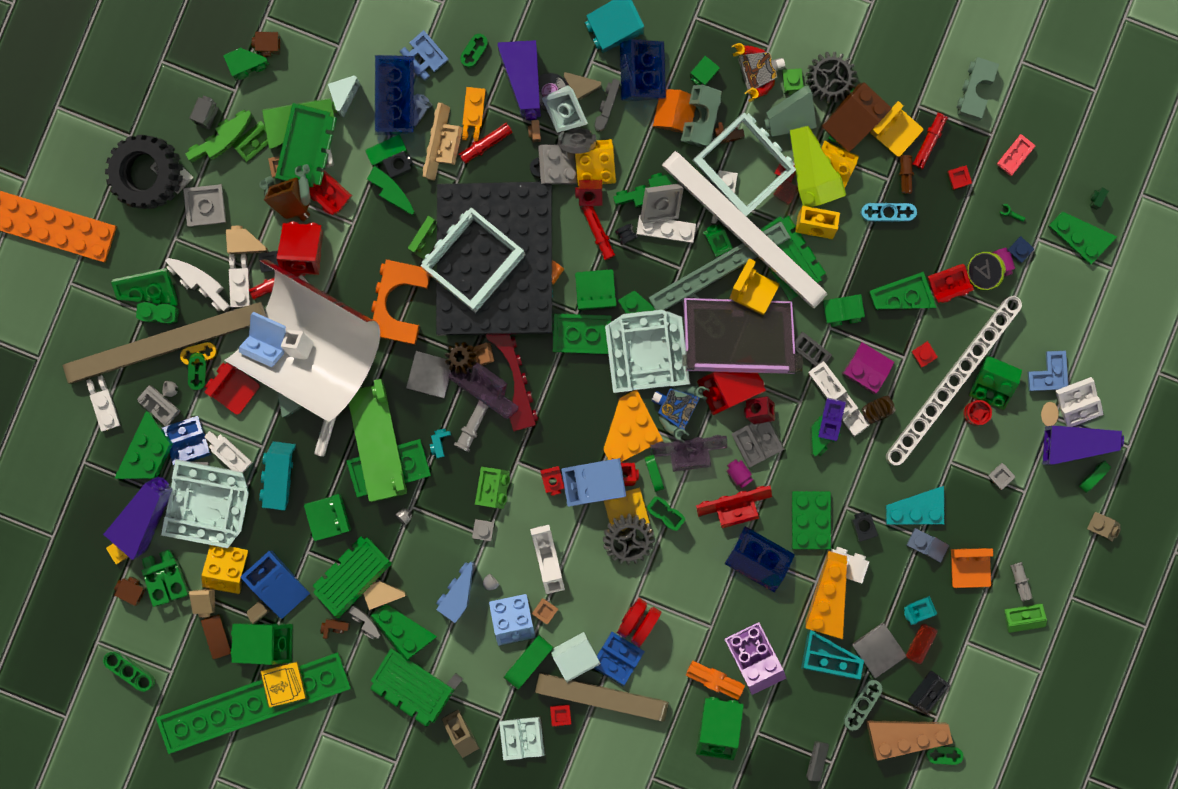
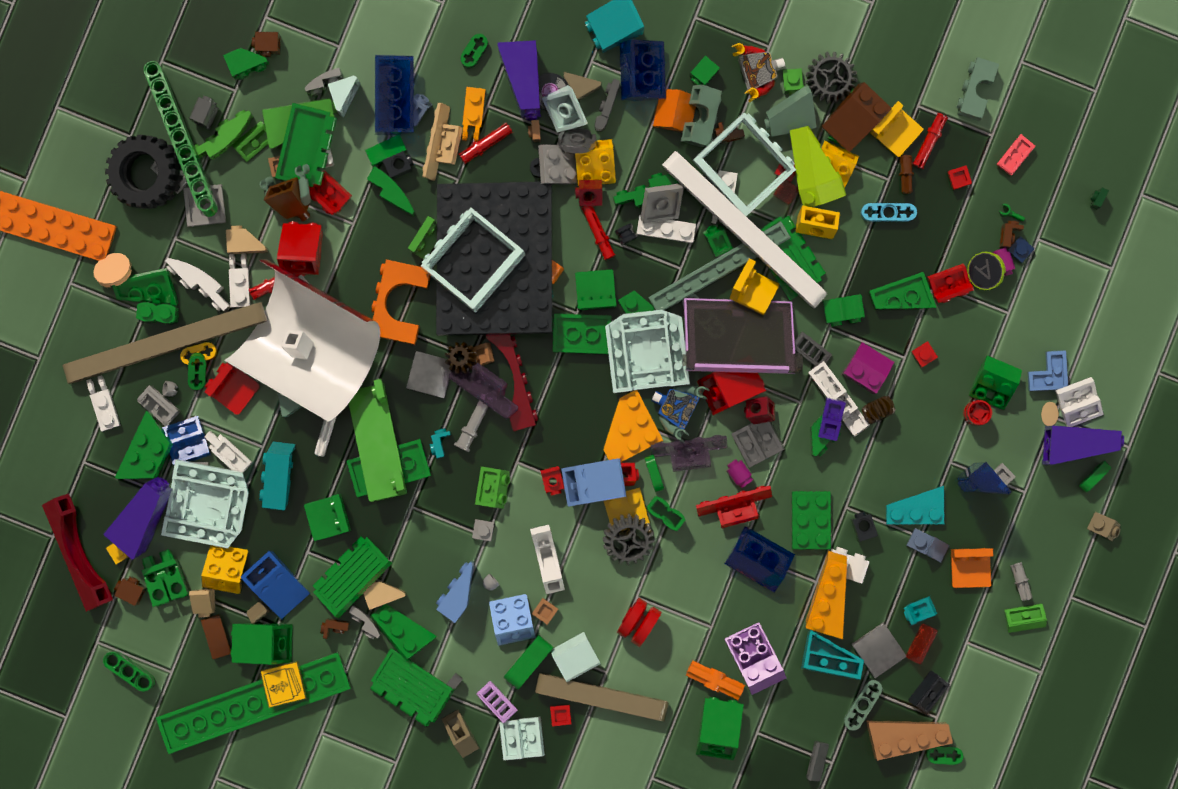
(88, 583): none -> dark red arch
(112, 270): none -> light nougat tile
(184, 146): none -> green beam
(264, 340): light blue bracket -> none
(271, 256): black plate -> none
(317, 85): none -> light grey slope
(404, 516): light grey hinge -> none
(428, 51): medium blue plate -> none
(490, 685): none -> lavender slope
(618, 658): blue slope -> none
(960, 374): white beam -> none
(982, 479): none -> clear blue slope
(1007, 237): none -> reddish brown bracket
(1081, 236): green wing -> none

